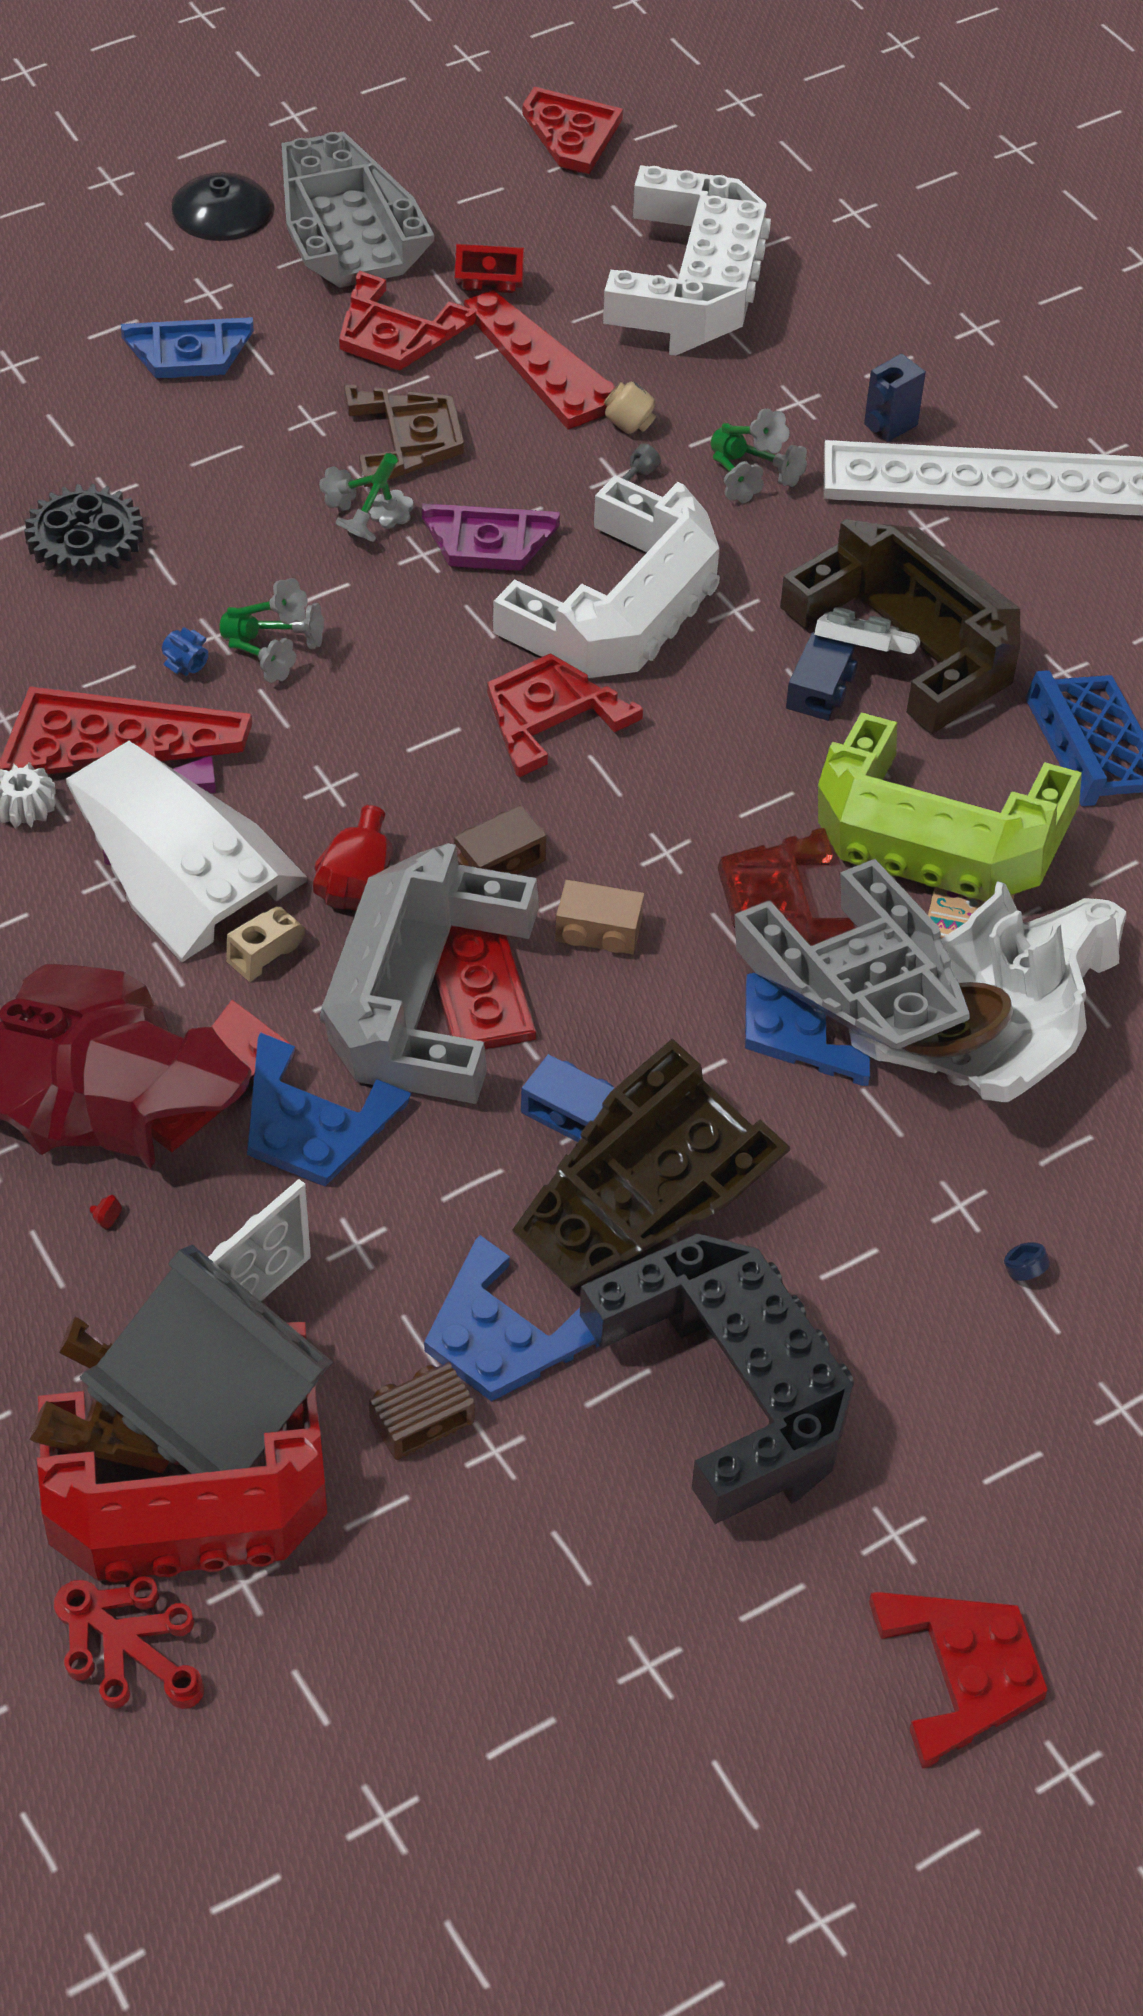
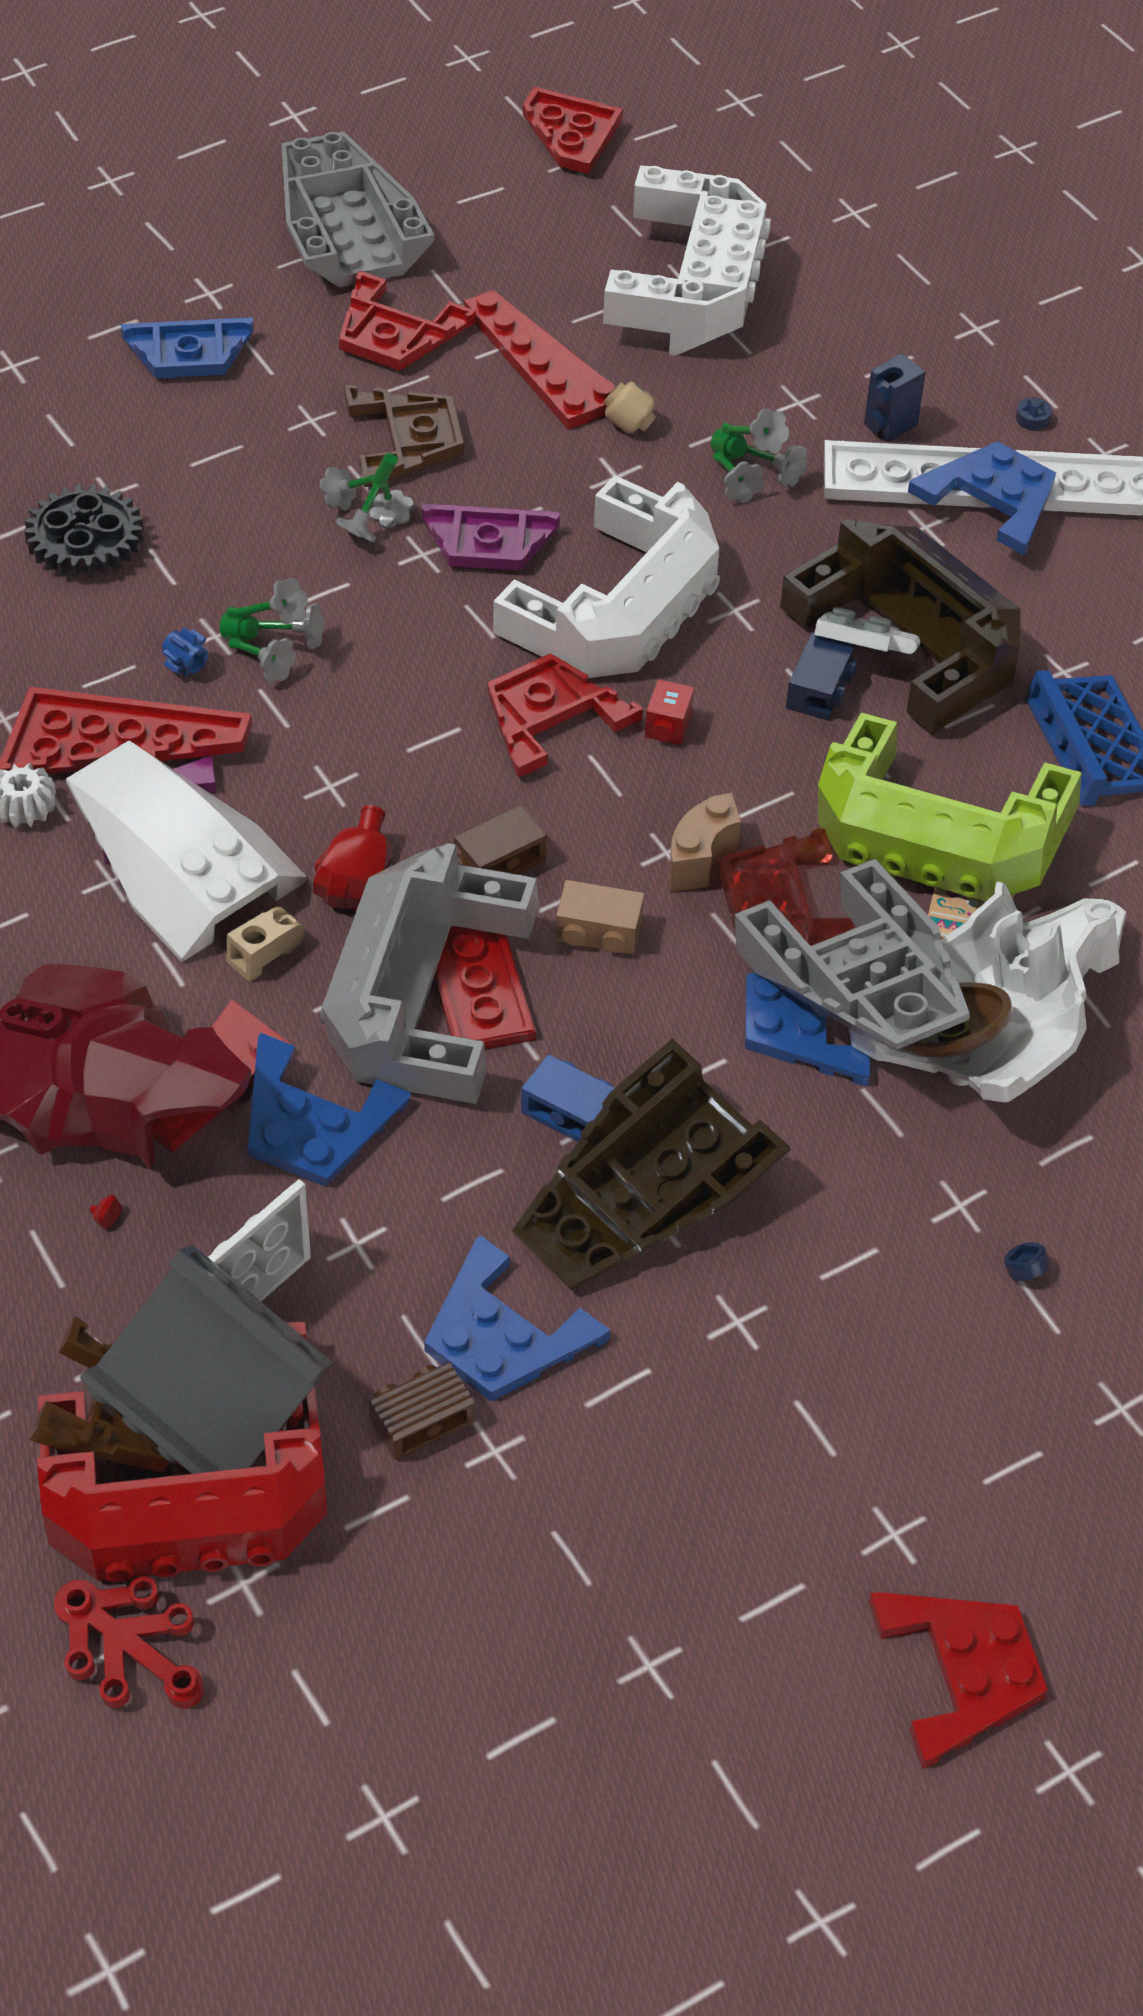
(221, 206): black dish -> none
(489, 266): red brick -> none
(643, 461): dark grey hinge -> none
(669, 712): none -> red brick
(701, 840): none -> medium nougat brick
(765, 1340): black wedge -> none
(998, 479): none -> blue wing
(1033, 413): none -> dark blue tile

